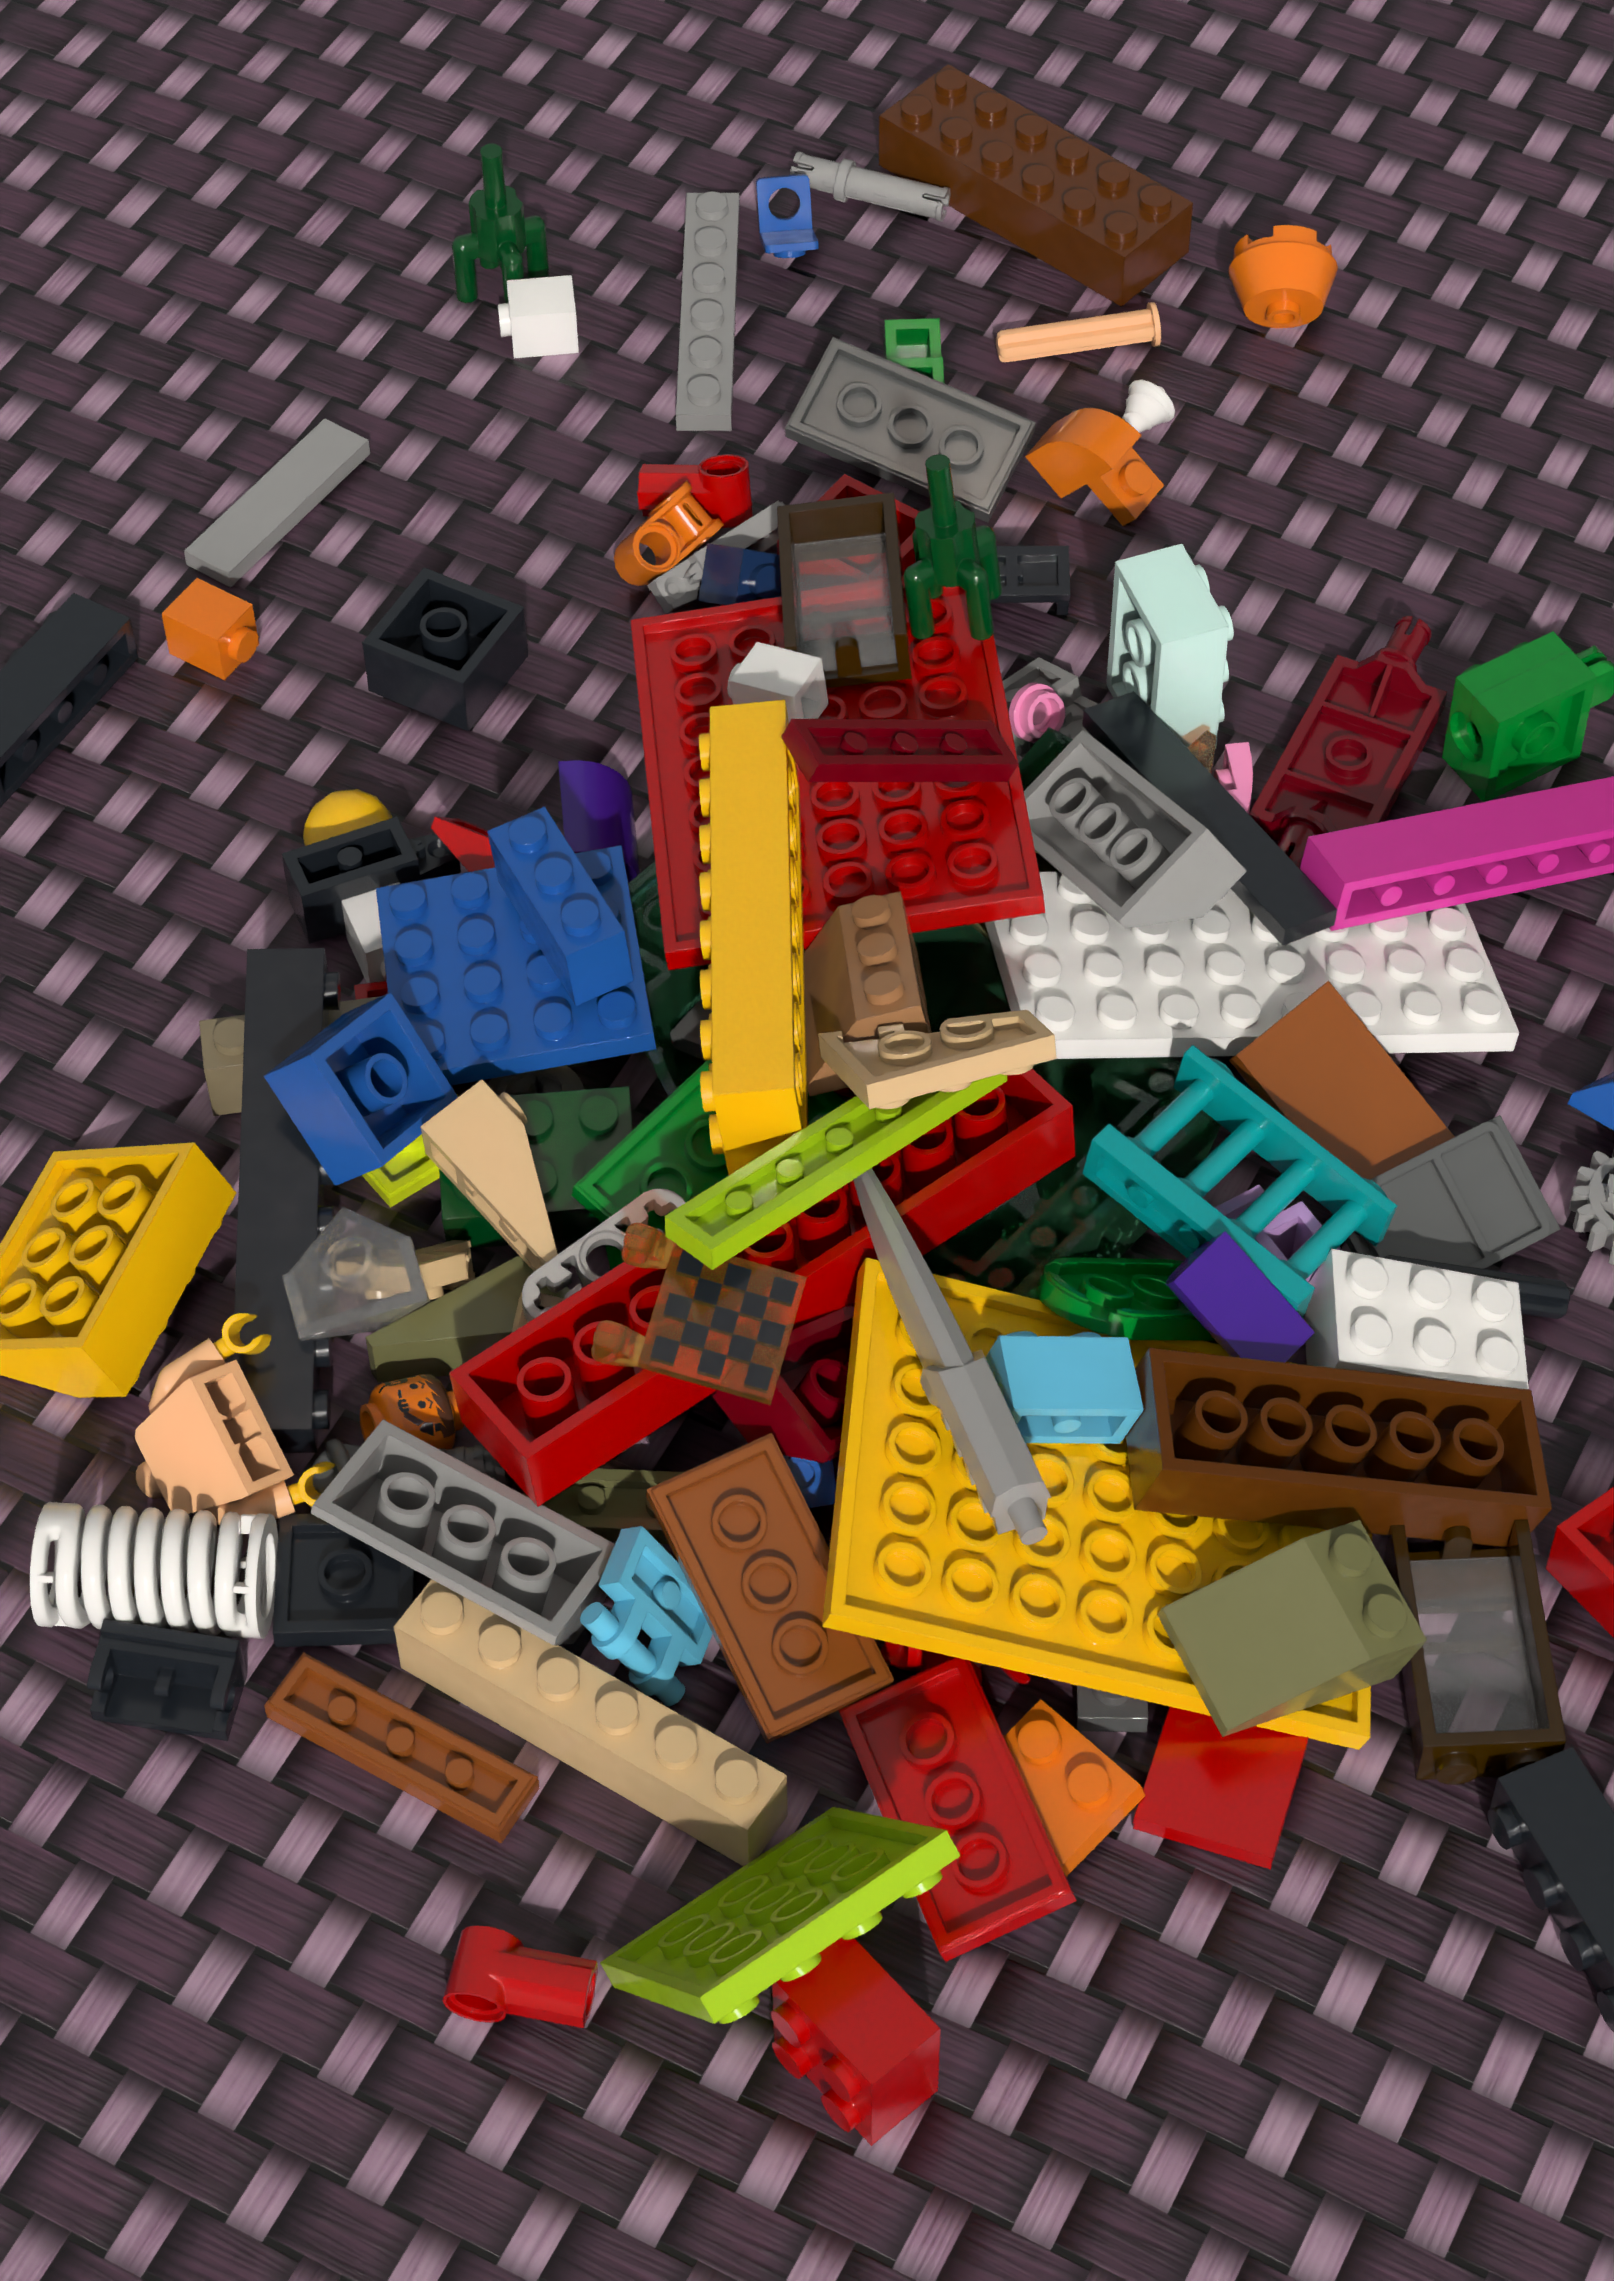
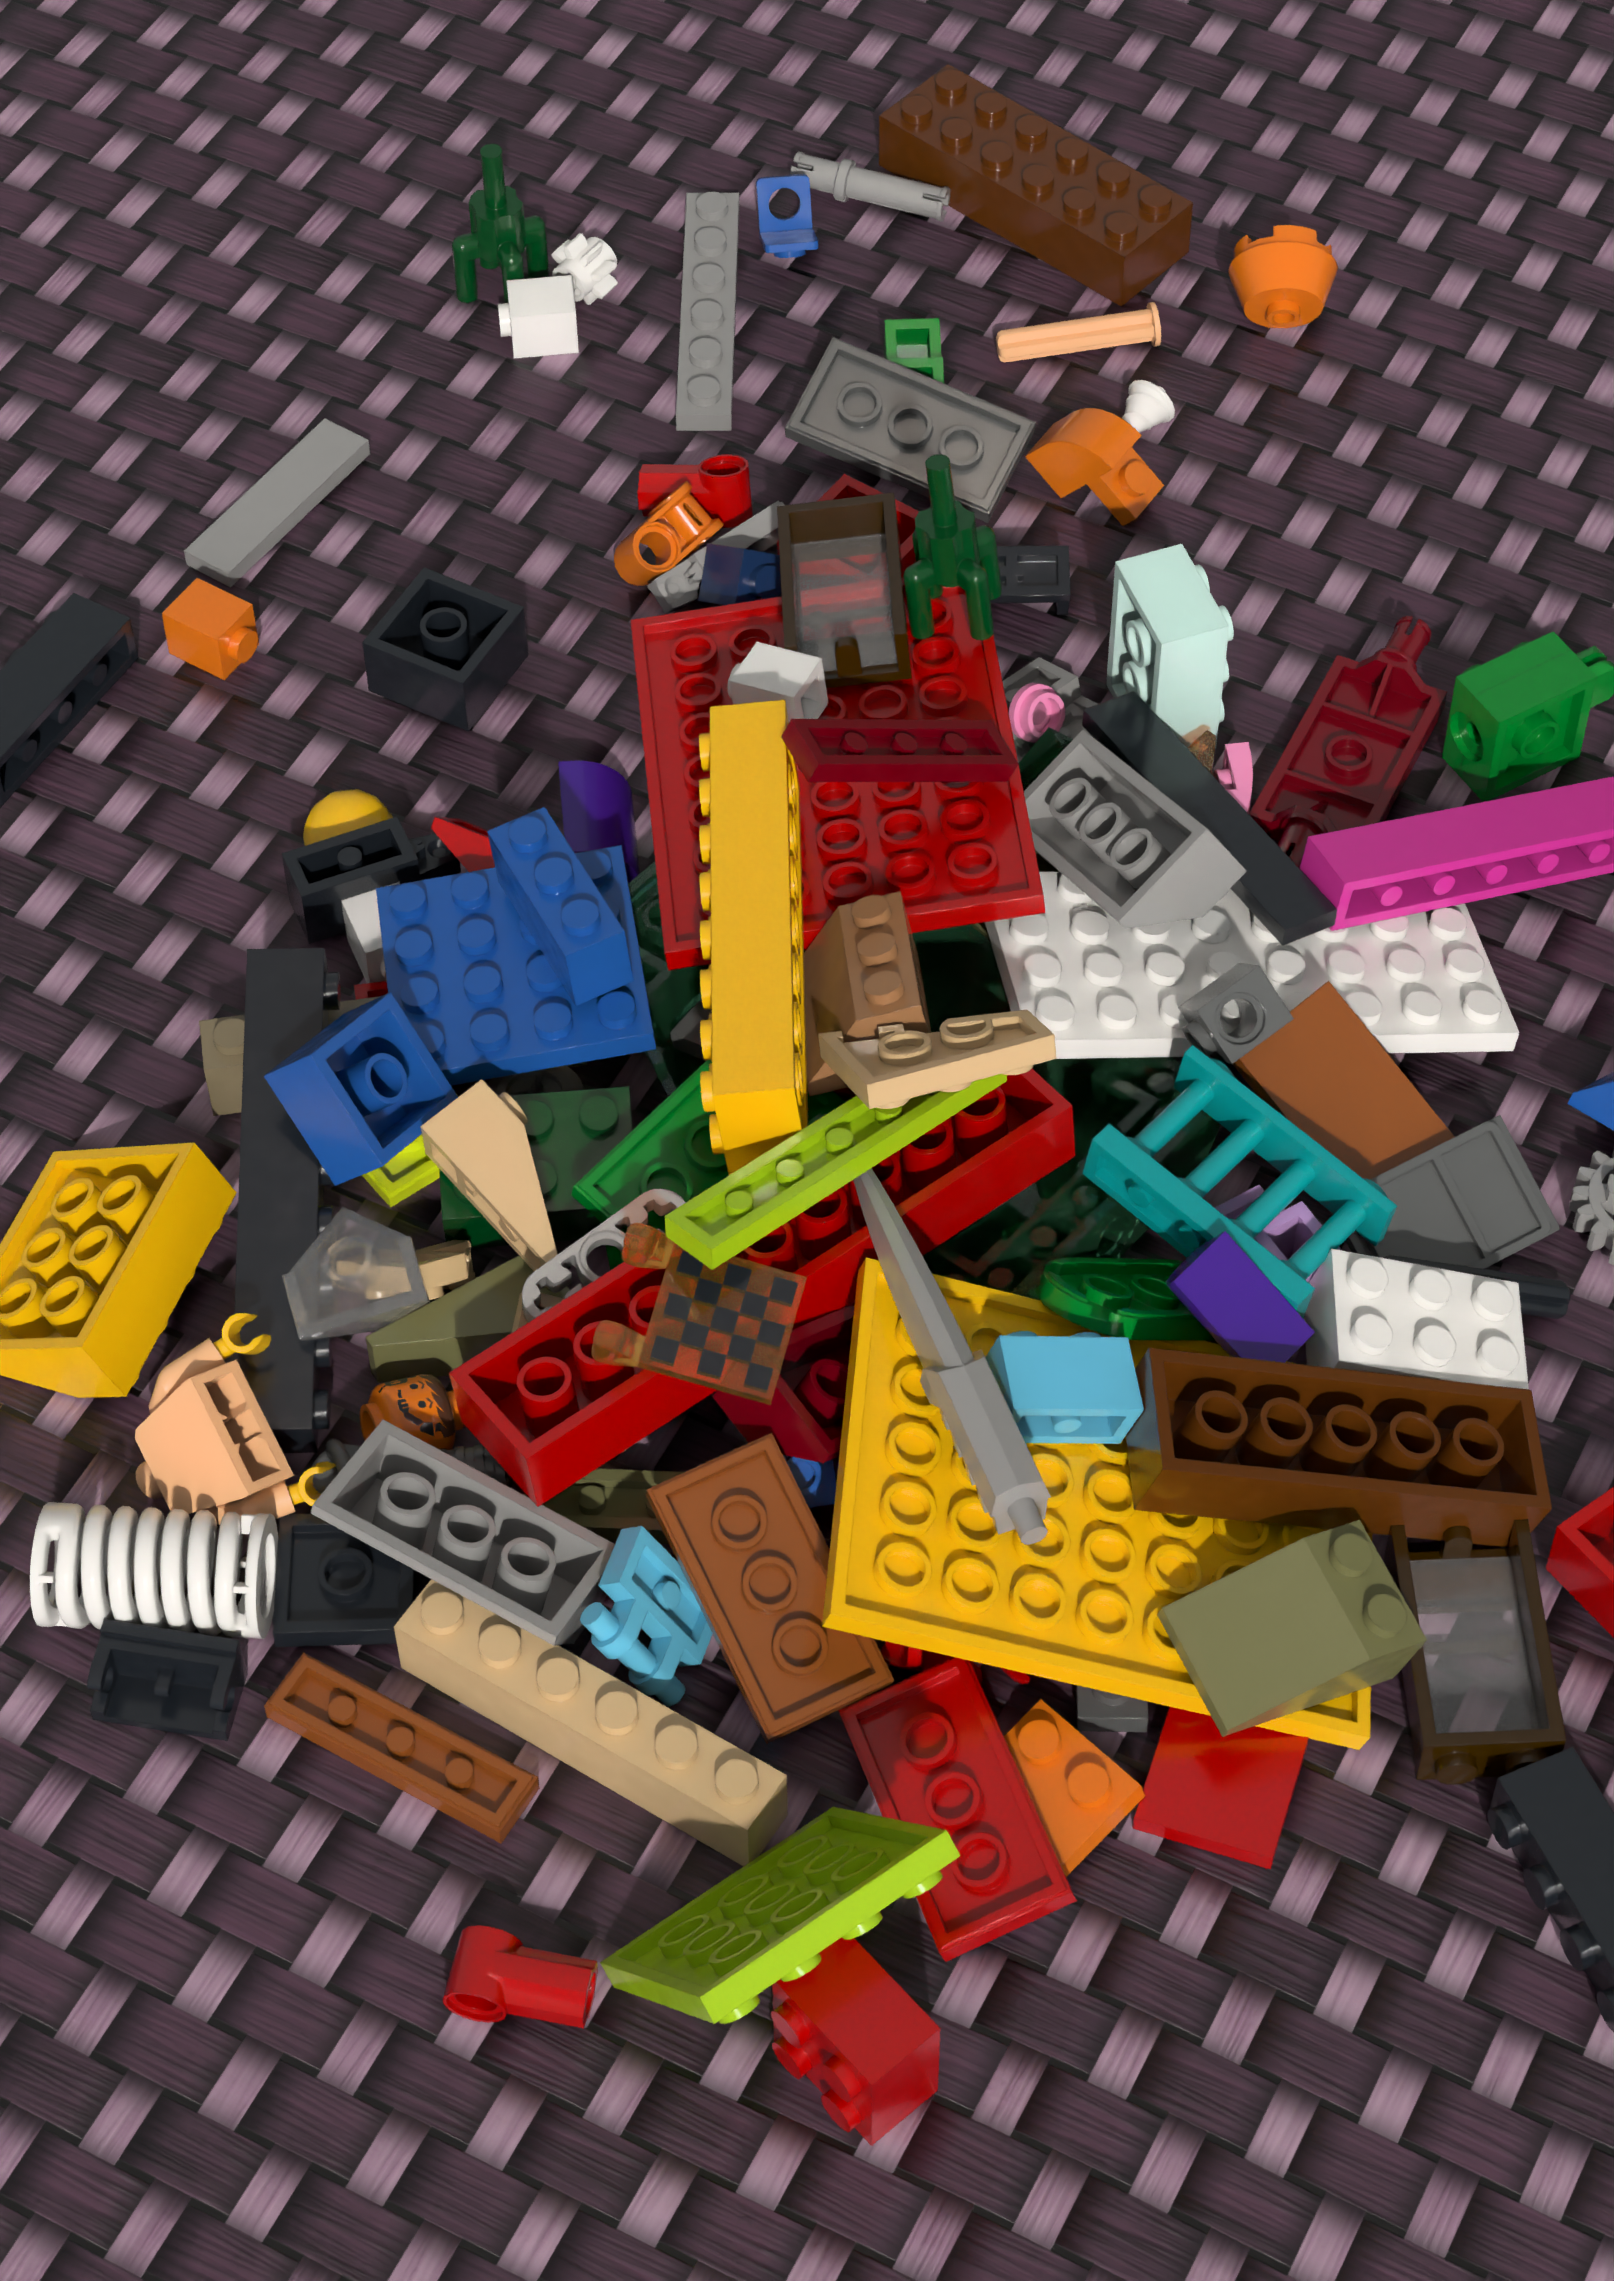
(590, 267): none -> white gear
(1260, 1009): none -> dark grey brick

